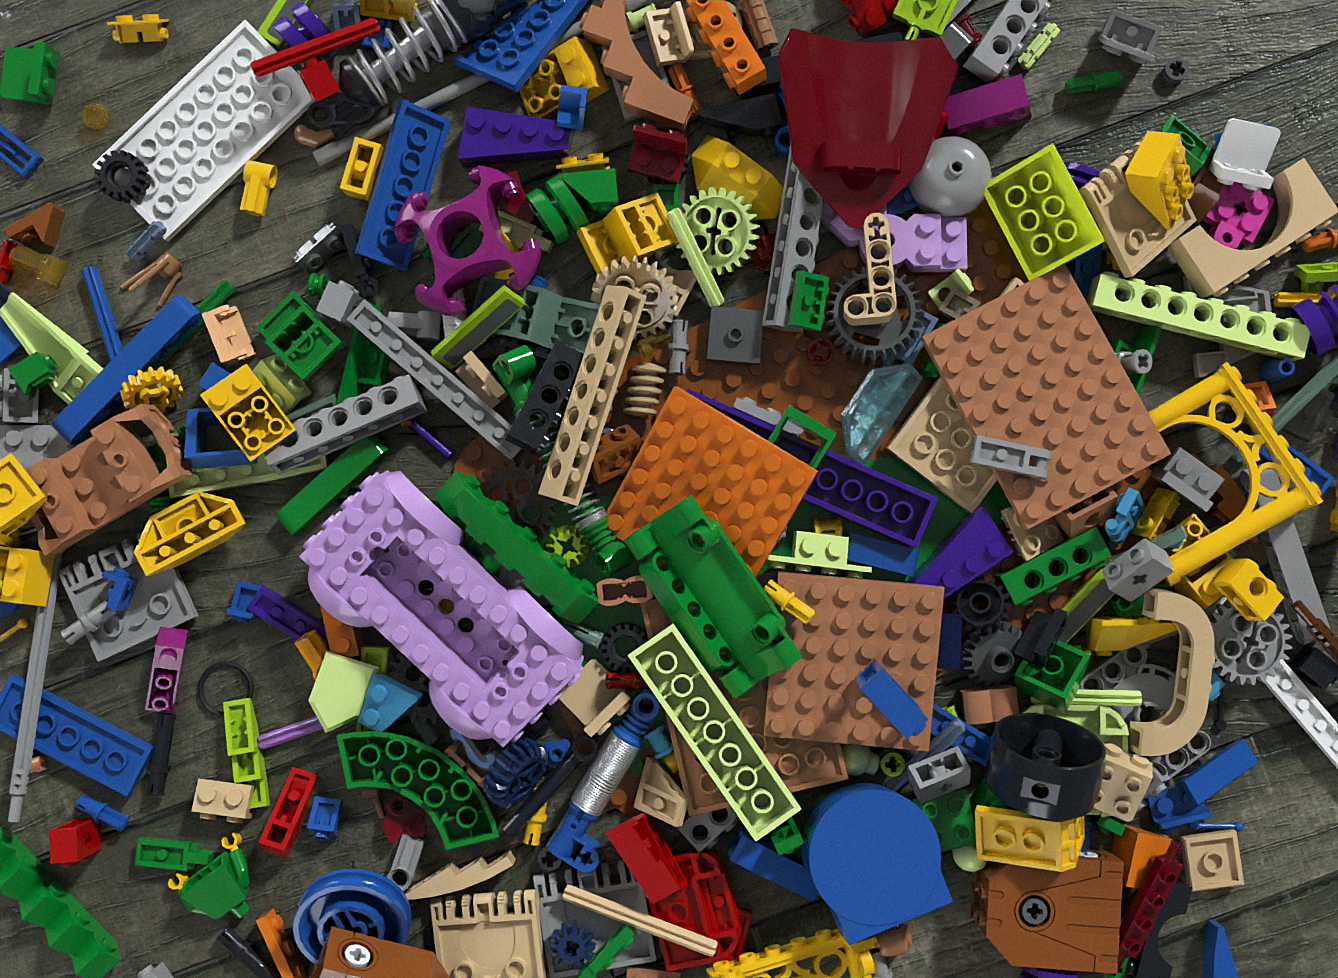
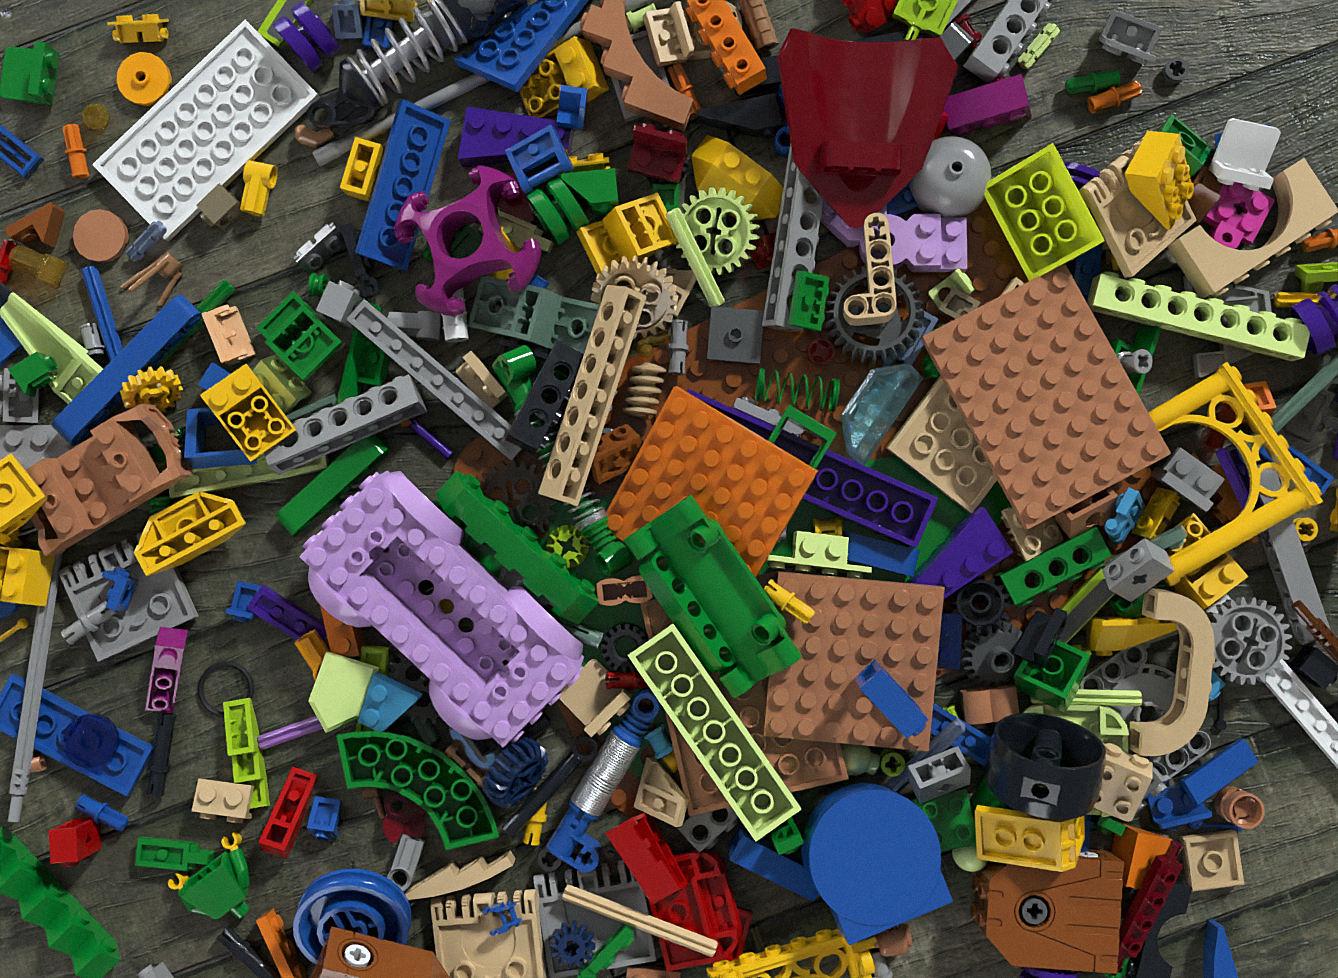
(75, 151): none -> orange axle
(91, 740): none -> clear blue tile
(92, 340): none -> light grey pin
(100, 236): none -> nougat tile
(111, 166): black tyre -> none
(154, 85): none -> light orange plate
(219, 207): none -> dark tan brick
(315, 47): red axle -> none
(317, 79): red brick -> none
(478, 327): tile -> none
(499, 908): none -> blue piece
(535, 151): none -> blue plate
(551, 747): blue plate -> none
(760, 390): none -> green piece
(1009, 457): light grey plate -> none
(1114, 96): none -> orange axle
(1216, 439): none -> clear red axle
(1237, 474): none -> dark purple tile
(1239, 807): none -> nougat wheel
(1248, 589): yellow brick -> none
(1276, 370): blue cone -> none
(1312, 528): none -> yellow bush

